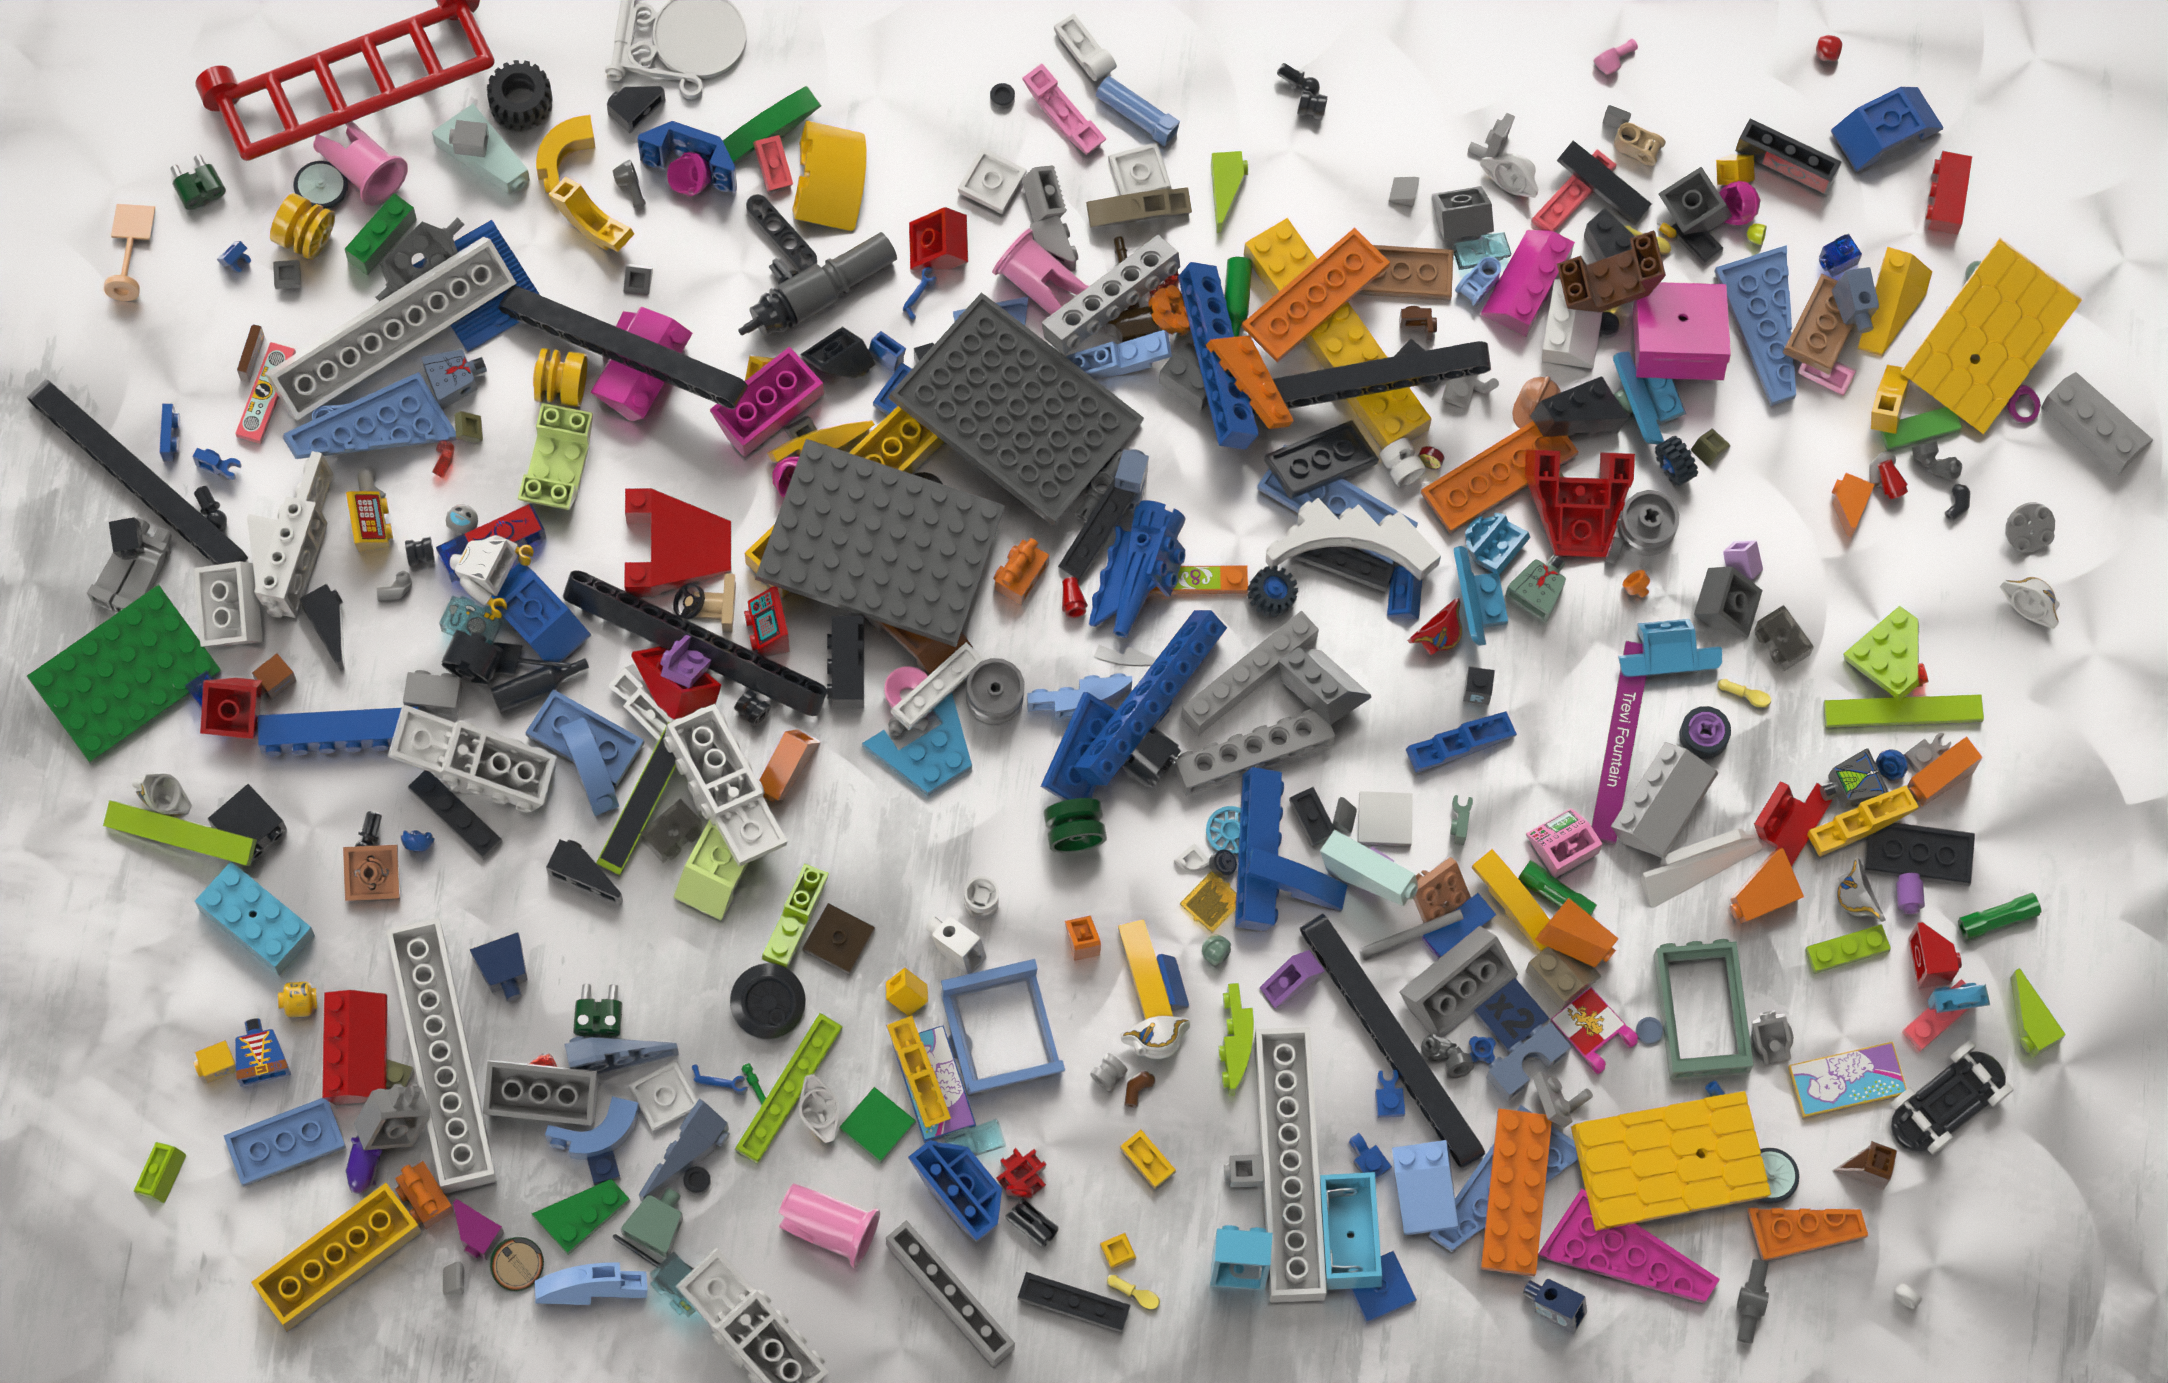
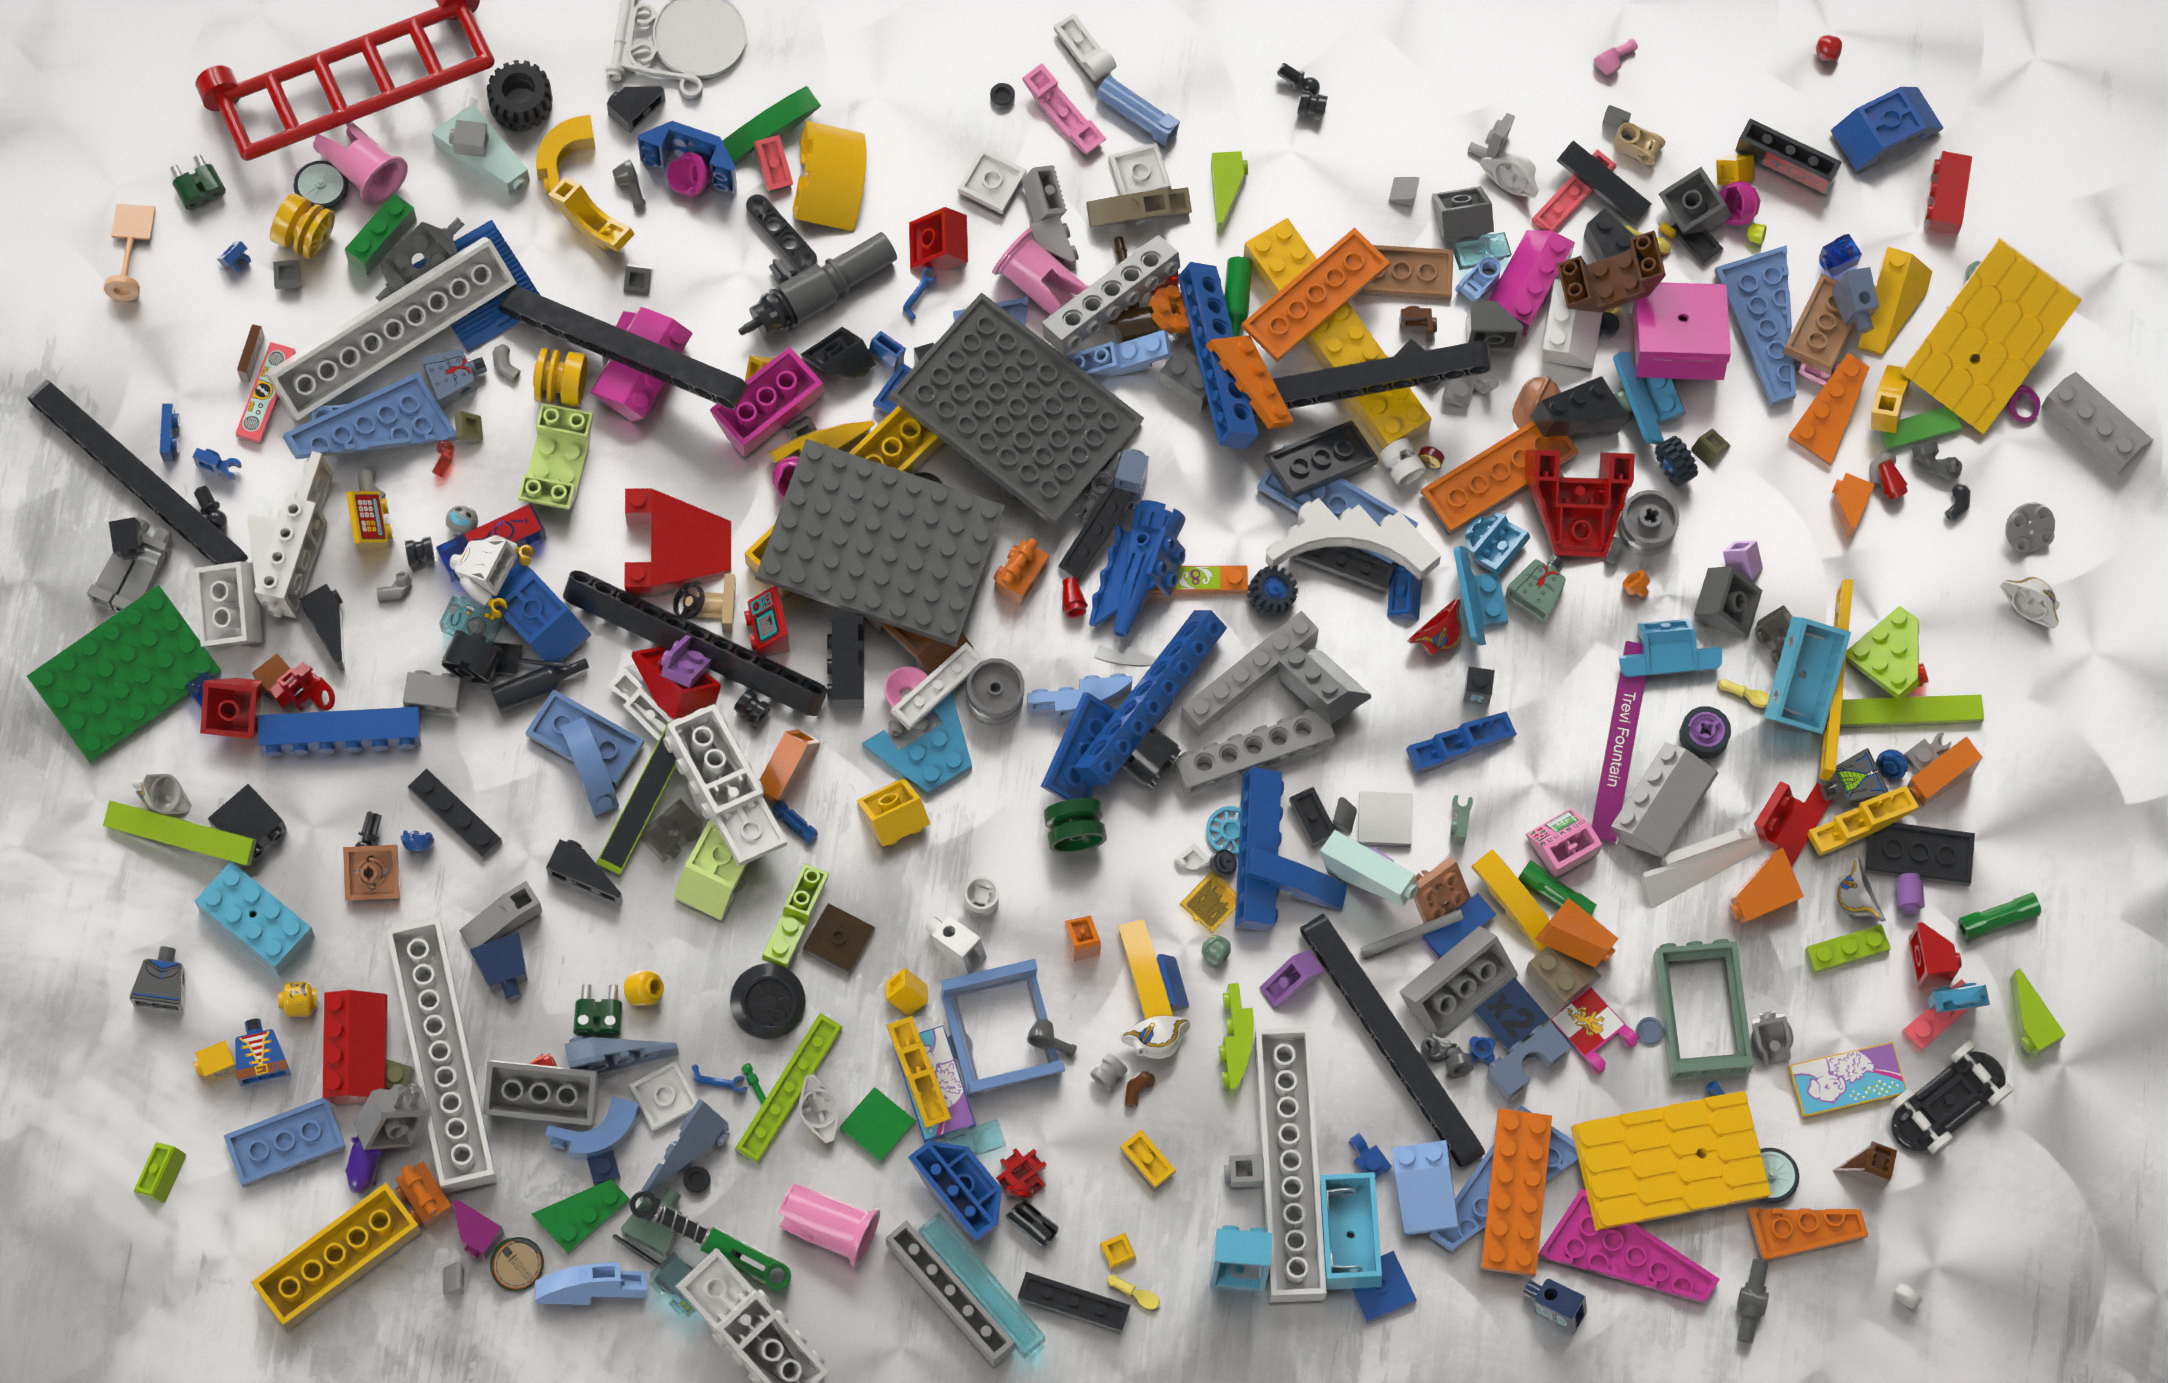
(160, 983): none -> dark grey torso
(304, 679): none -> red piece
(474, 759): white wedge -> none
(501, 362): none -> light grey arm
(502, 916): none -> light grey slope
(643, 988): none -> yellow head
(713, 1238): none -> piece
(794, 821): none -> blue axle
(894, 812): none -> yellow slope
(983, 1285): none -> clear light blue brick
(1042, 1036): none -> dark grey bar
(1389, 1099): blue plate -> none
(1492, 324): none -> dark grey slope
(1554, 1104): light grey plate -> none
(1820, 654): none -> medium azure piece
(1828, 415): none -> orange wing
(1832, 725): none -> yellow tile

